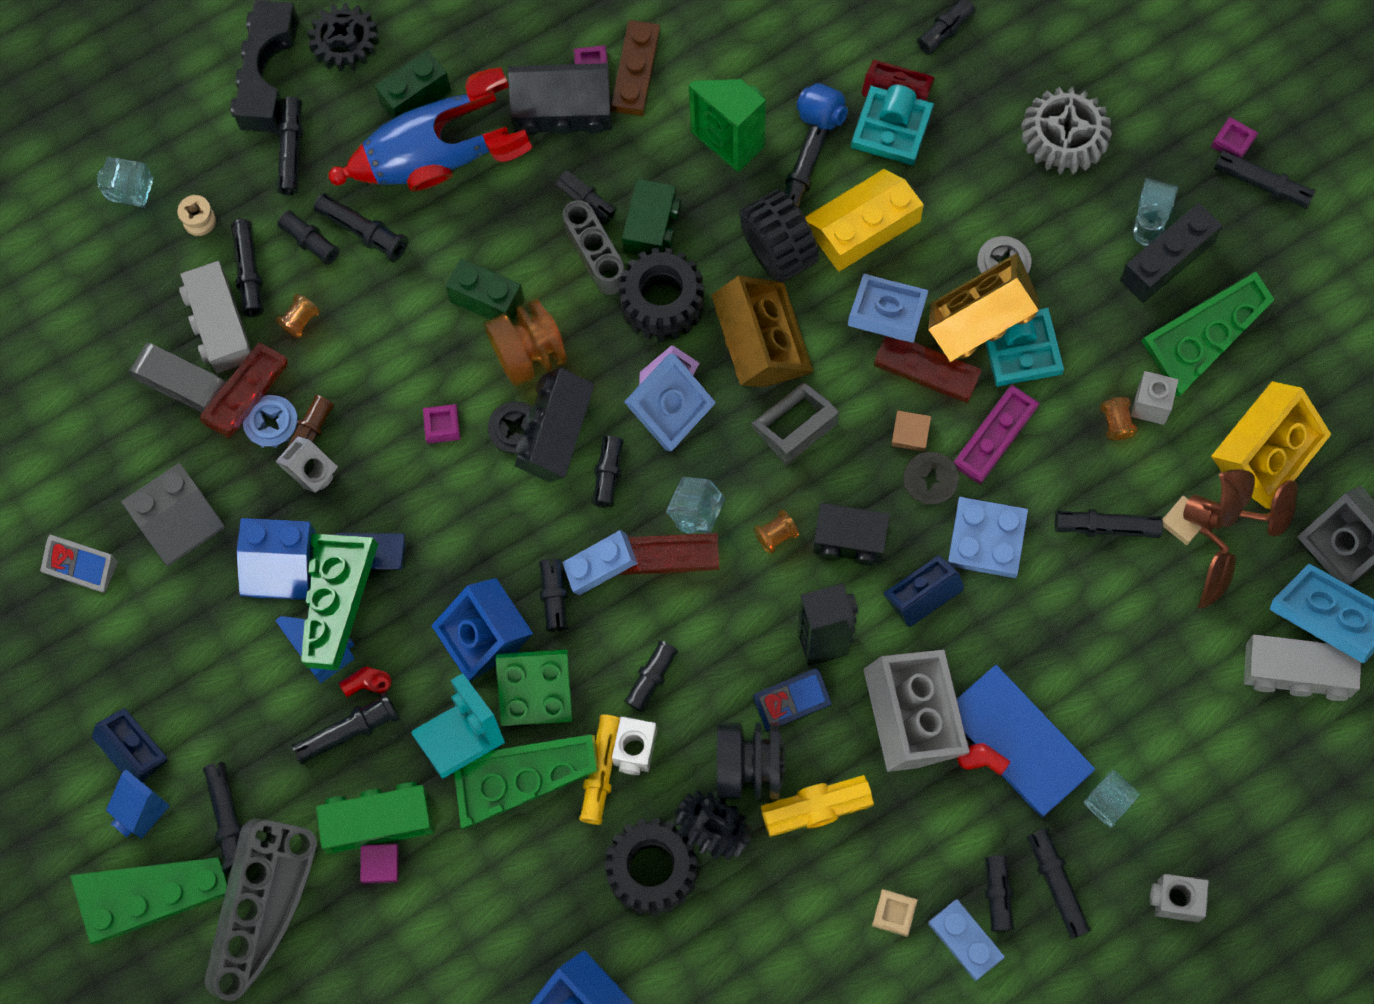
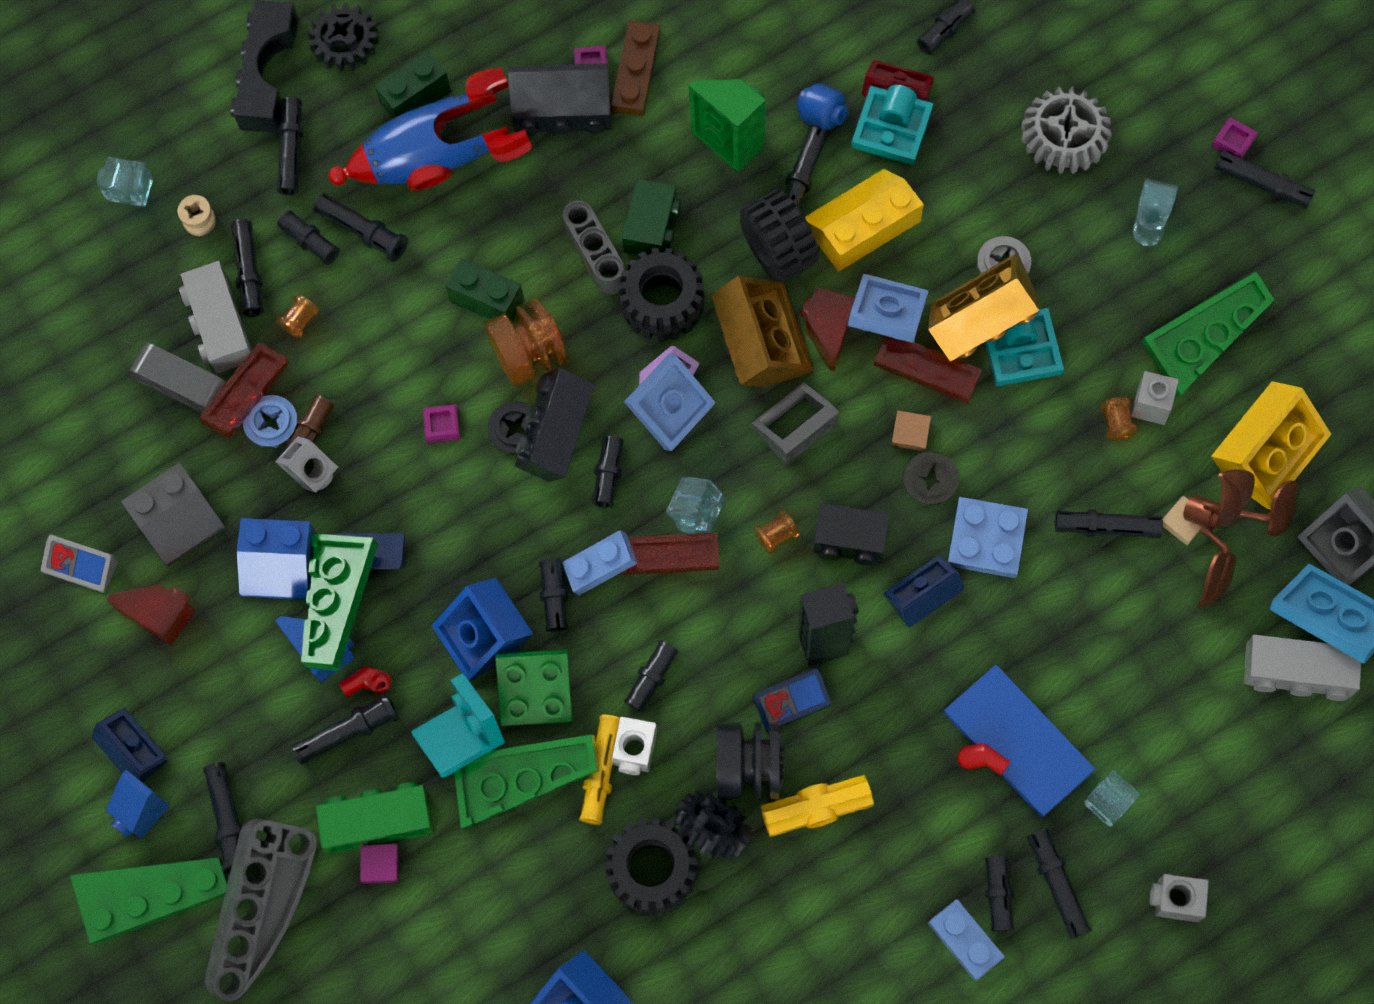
(155, 609): none -> clear red slope
(580, 191): black axle -> none
(827, 323): none -> clear red slope
(894, 912): tan tile -> none
(915, 710): light grey slope -> none
(996, 434): magenta tile -> none
(1170, 252): black brick -> none

